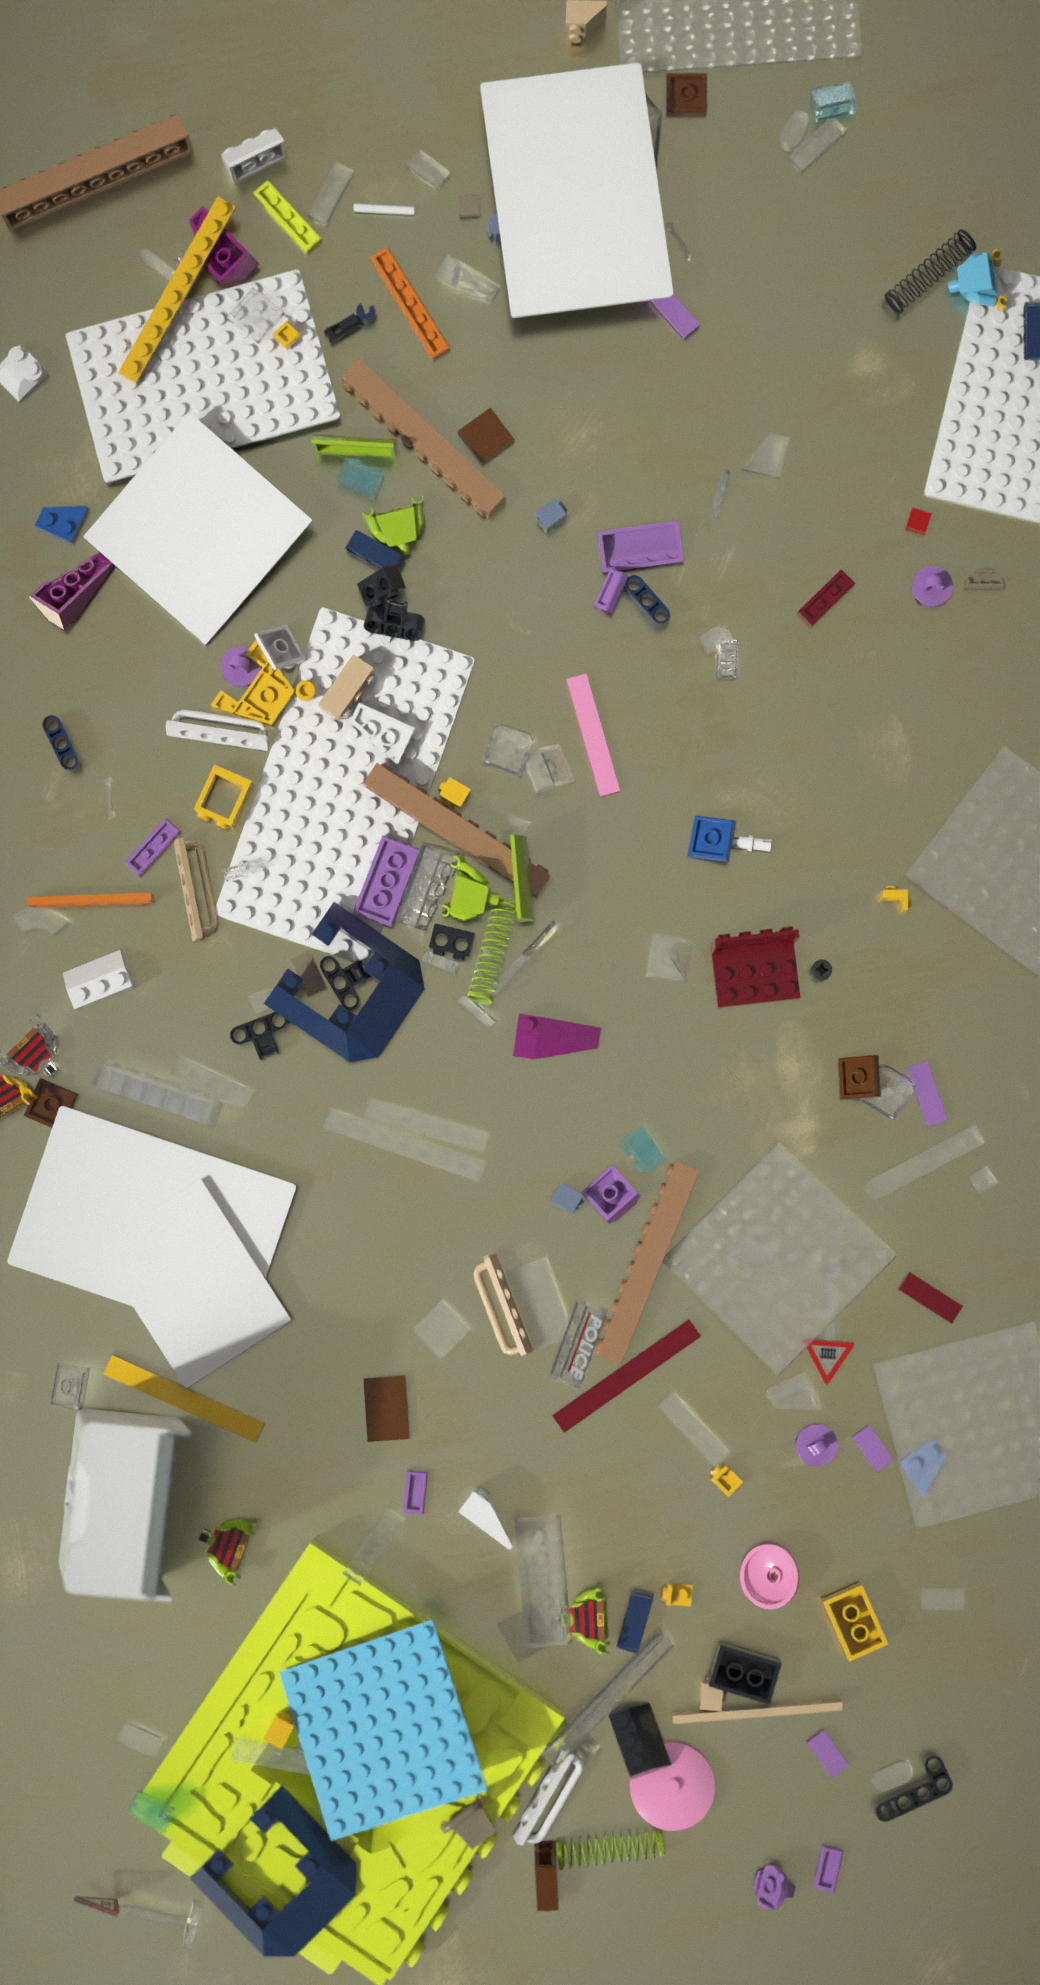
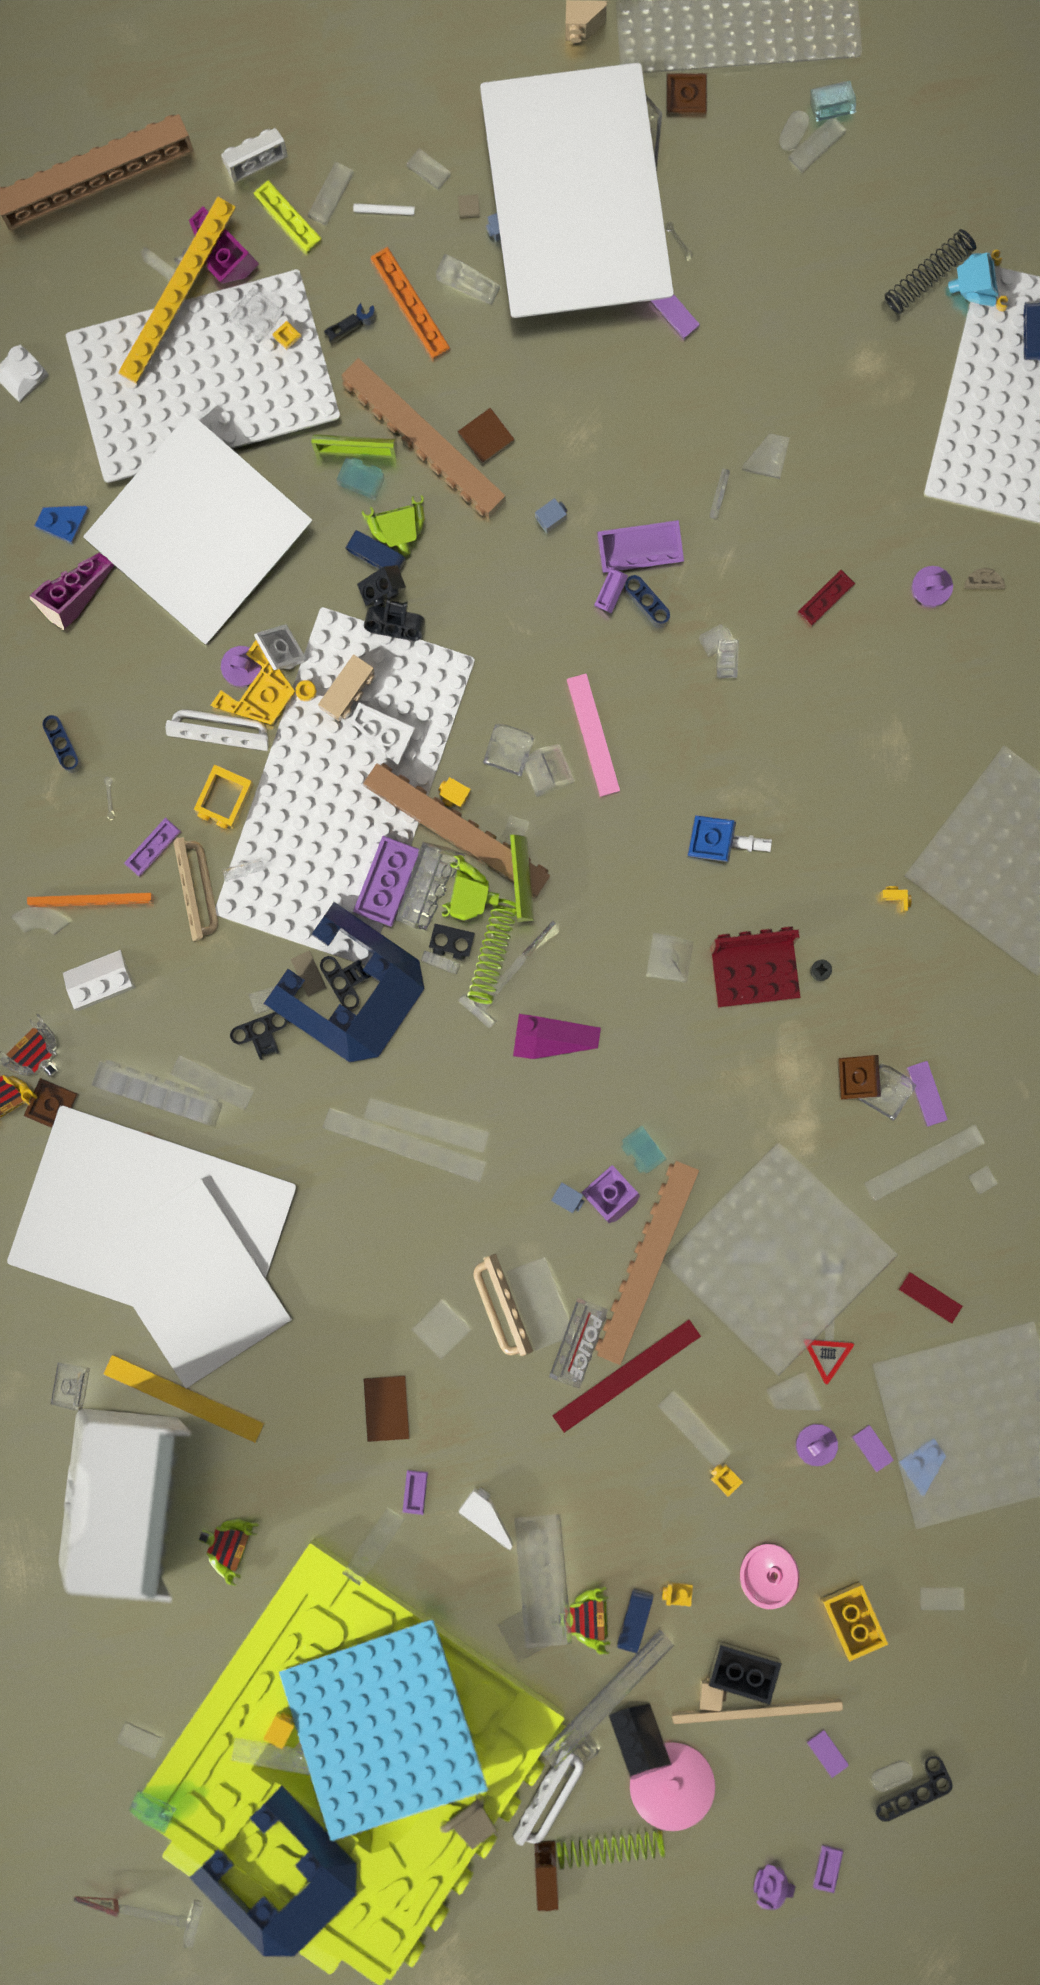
(918, 520): red tile -> none

